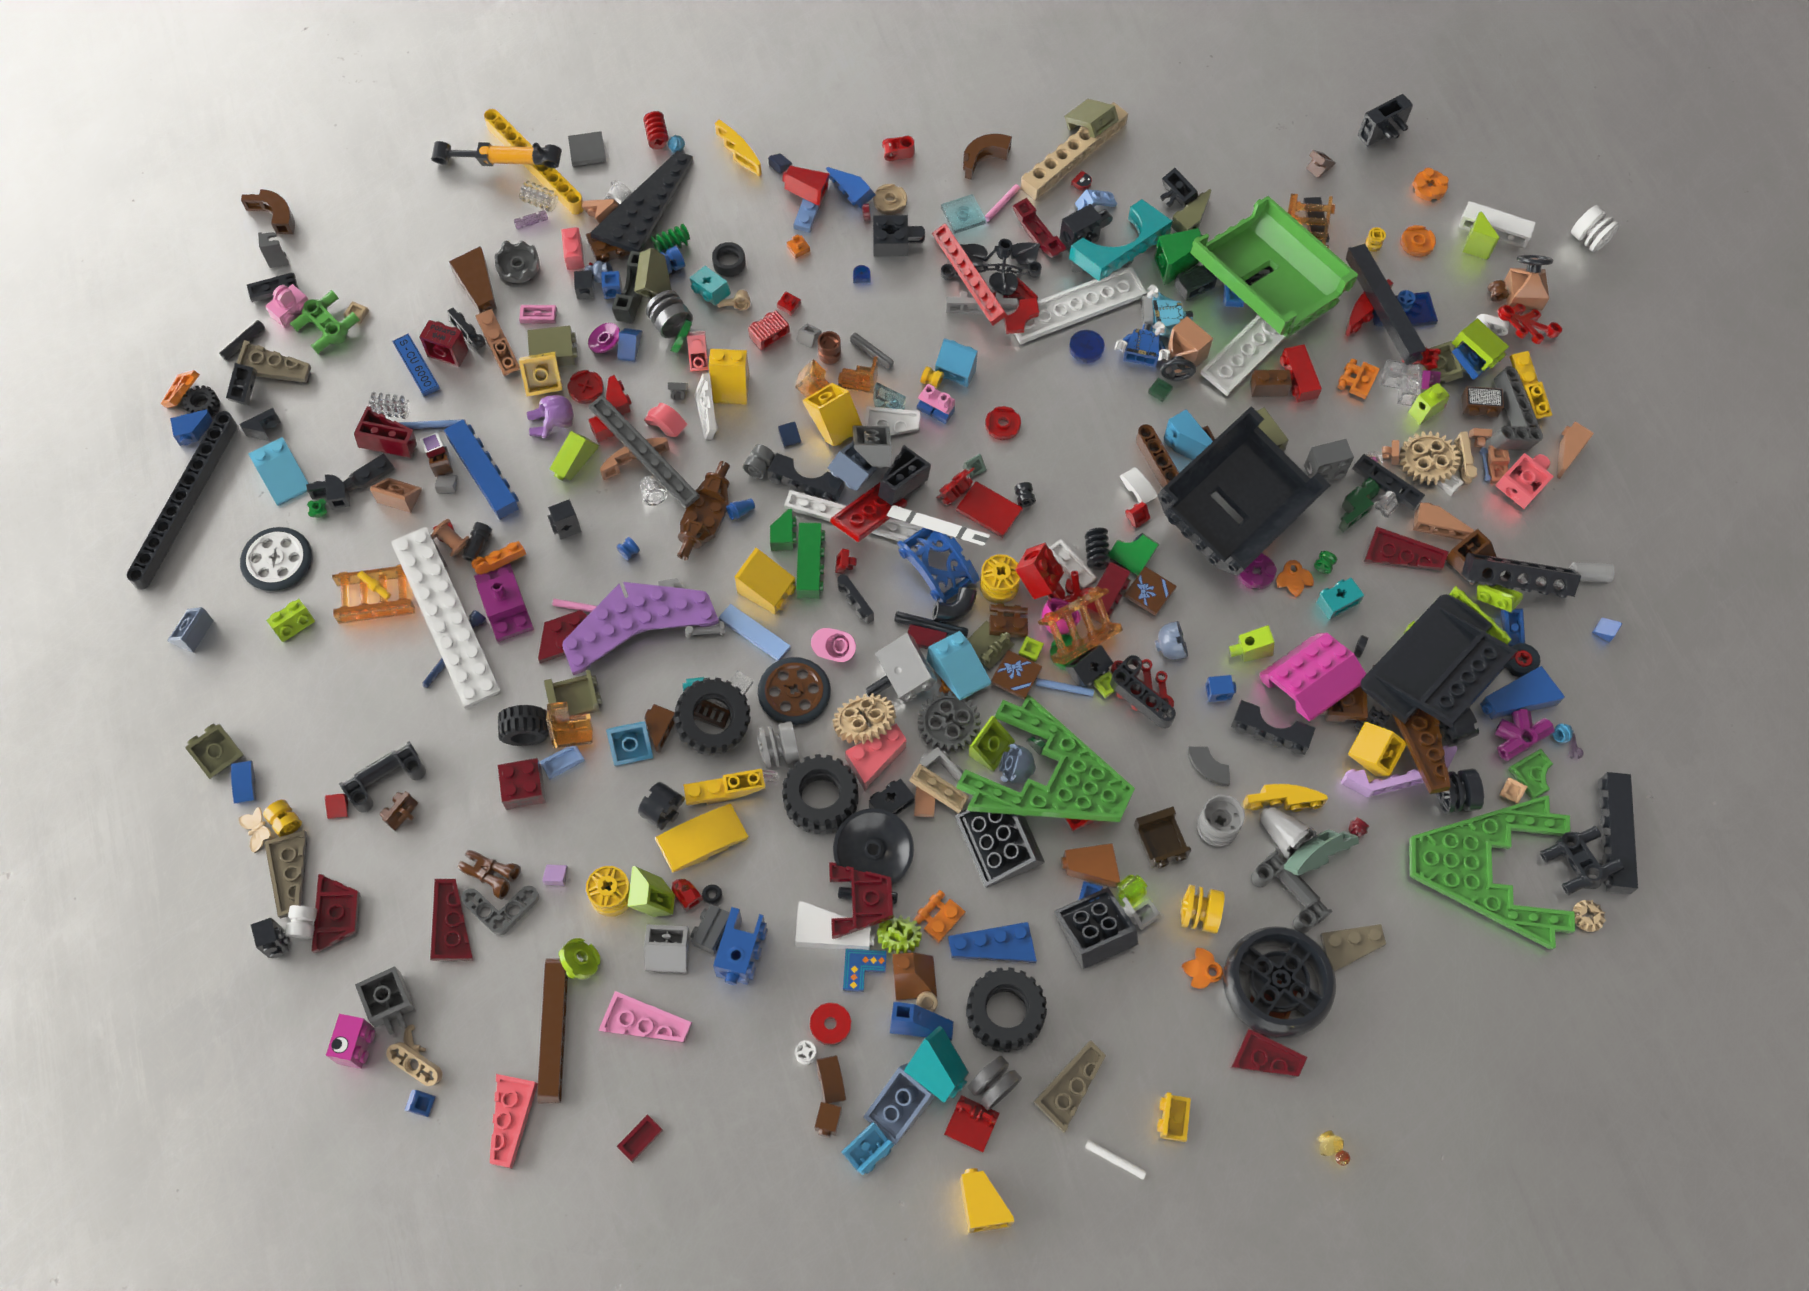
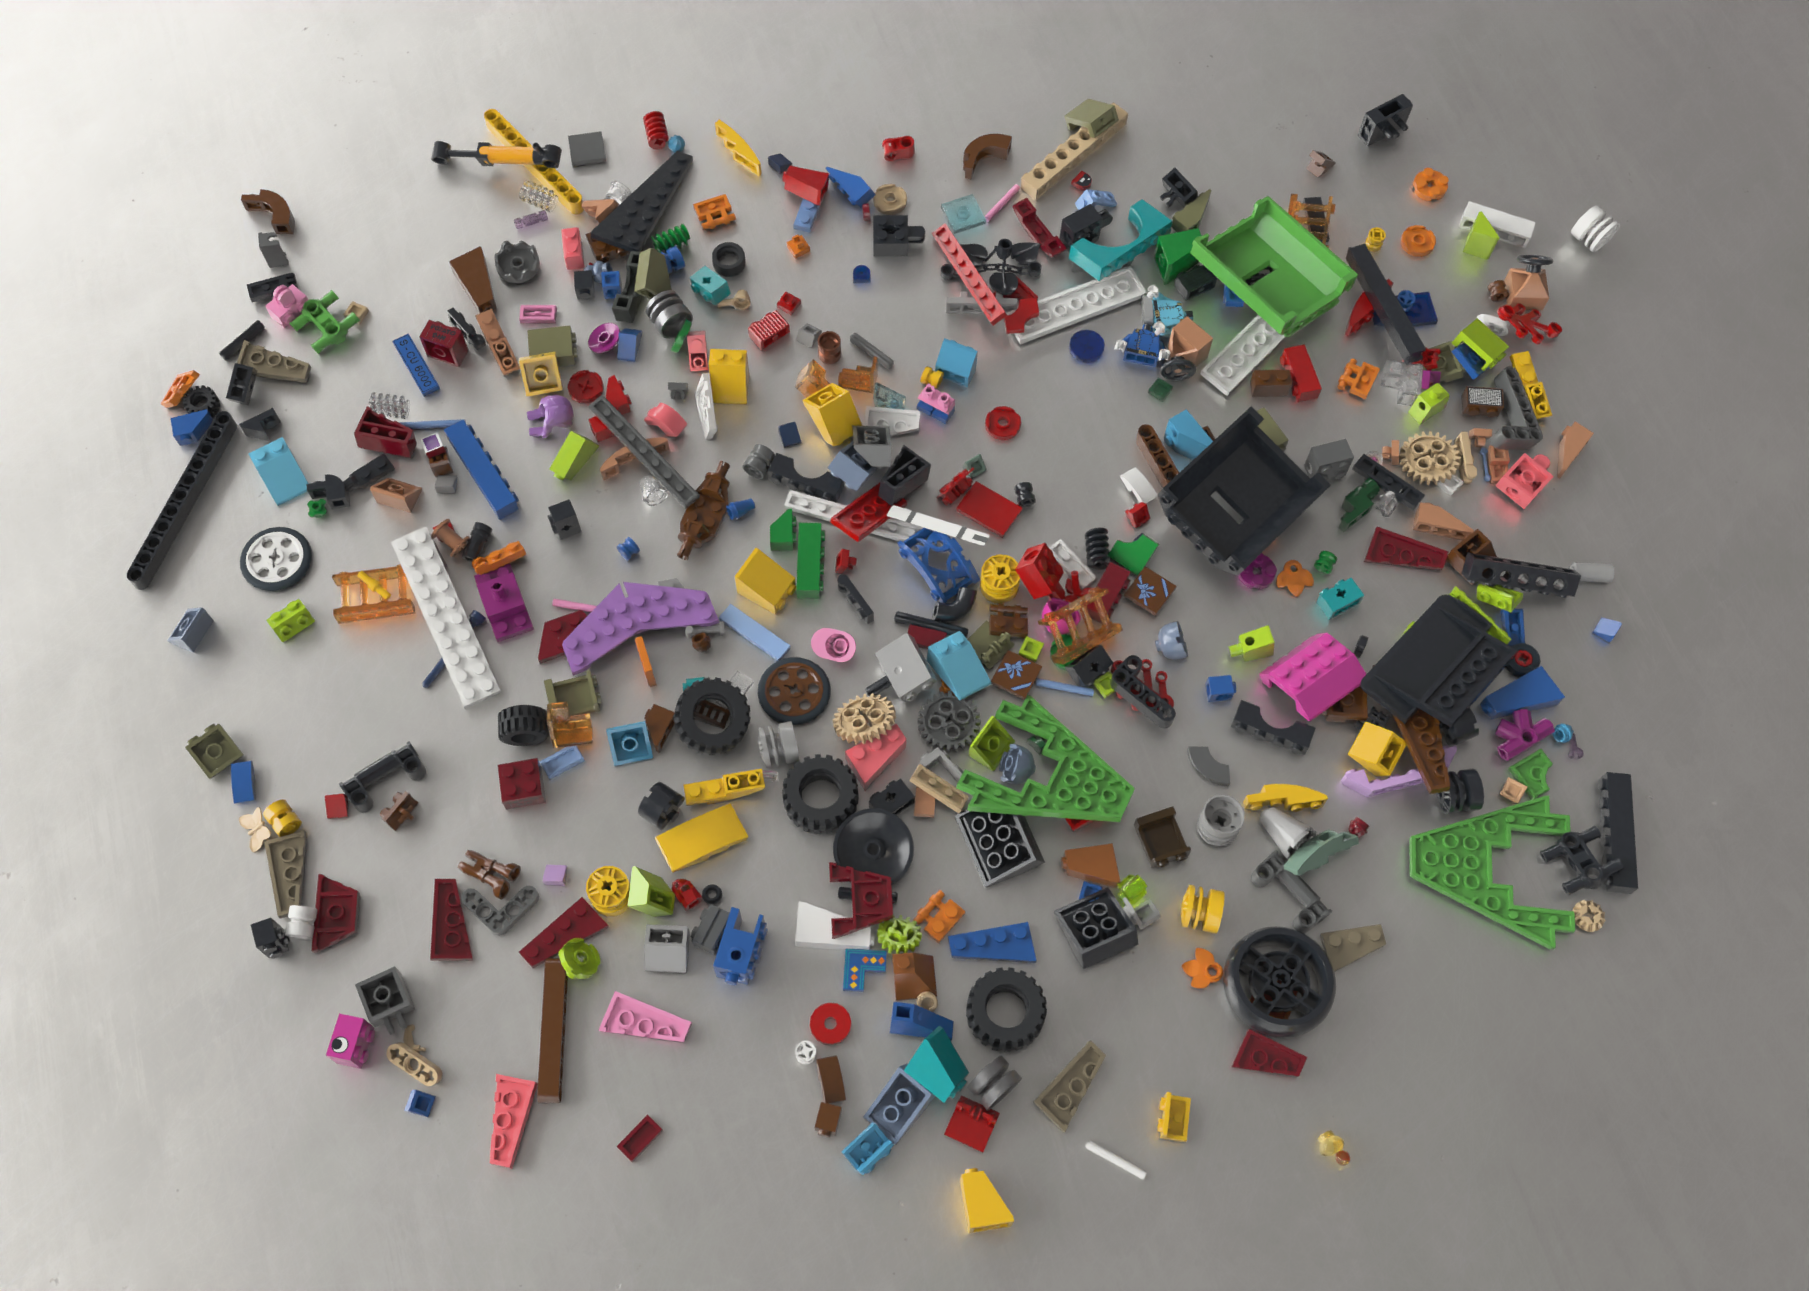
(576, 922): none -> dark red wing
(645, 661): none -> orange tile
(701, 642): none -> reddish brown plate
(713, 207): none -> orange plate

